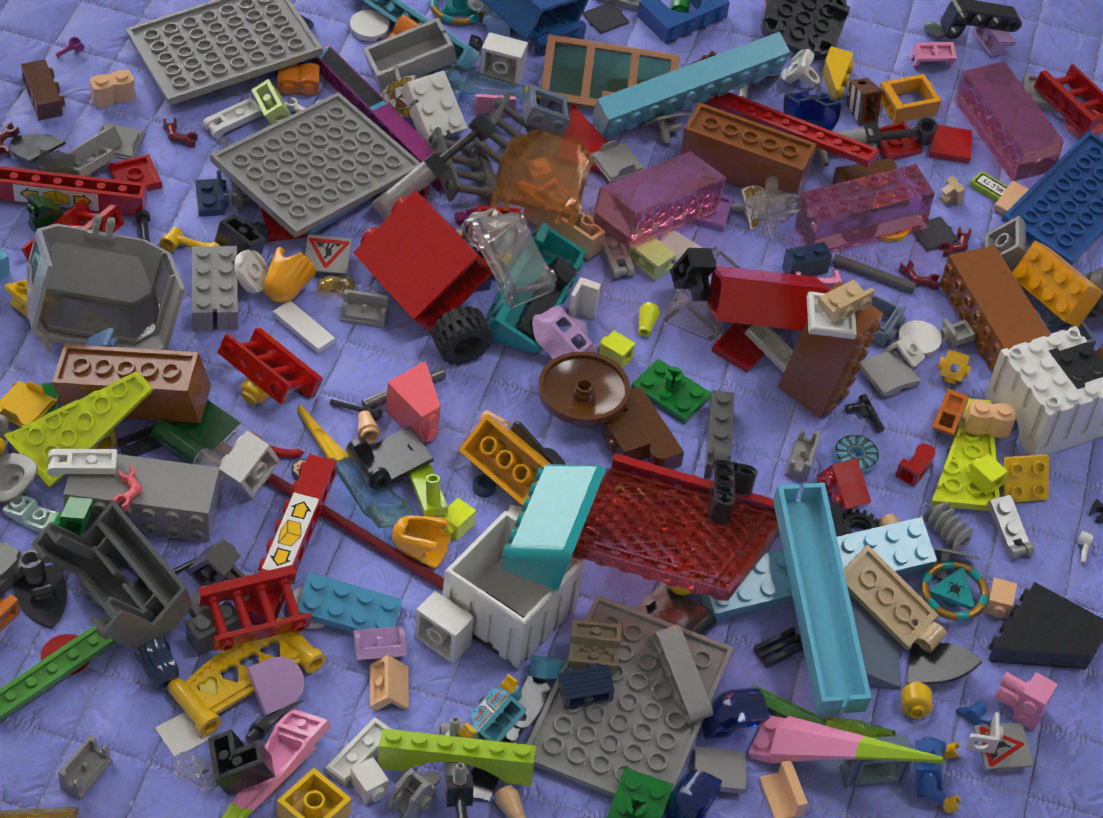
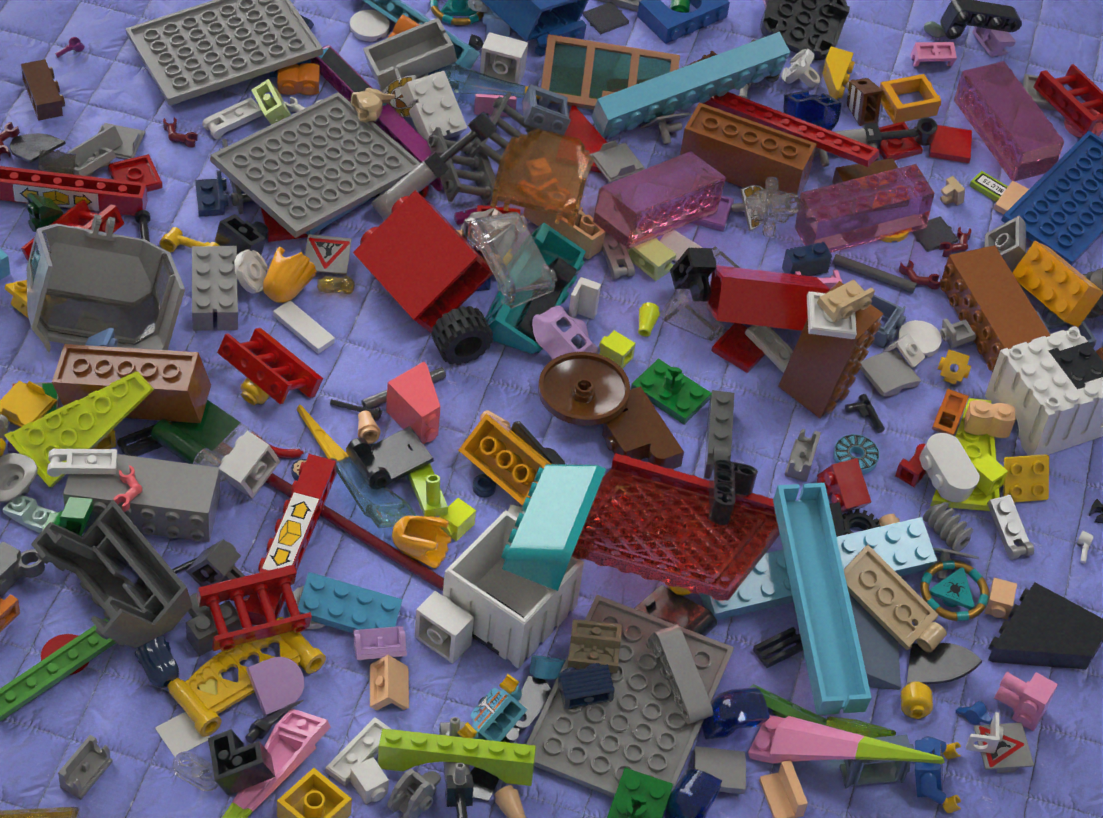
(43, 596): black shield -> none
(112, 88): light nougat brick -> none
(364, 308): light grey hinge -> none
(370, 103): none -> tan animal
(949, 467): none -> white brick

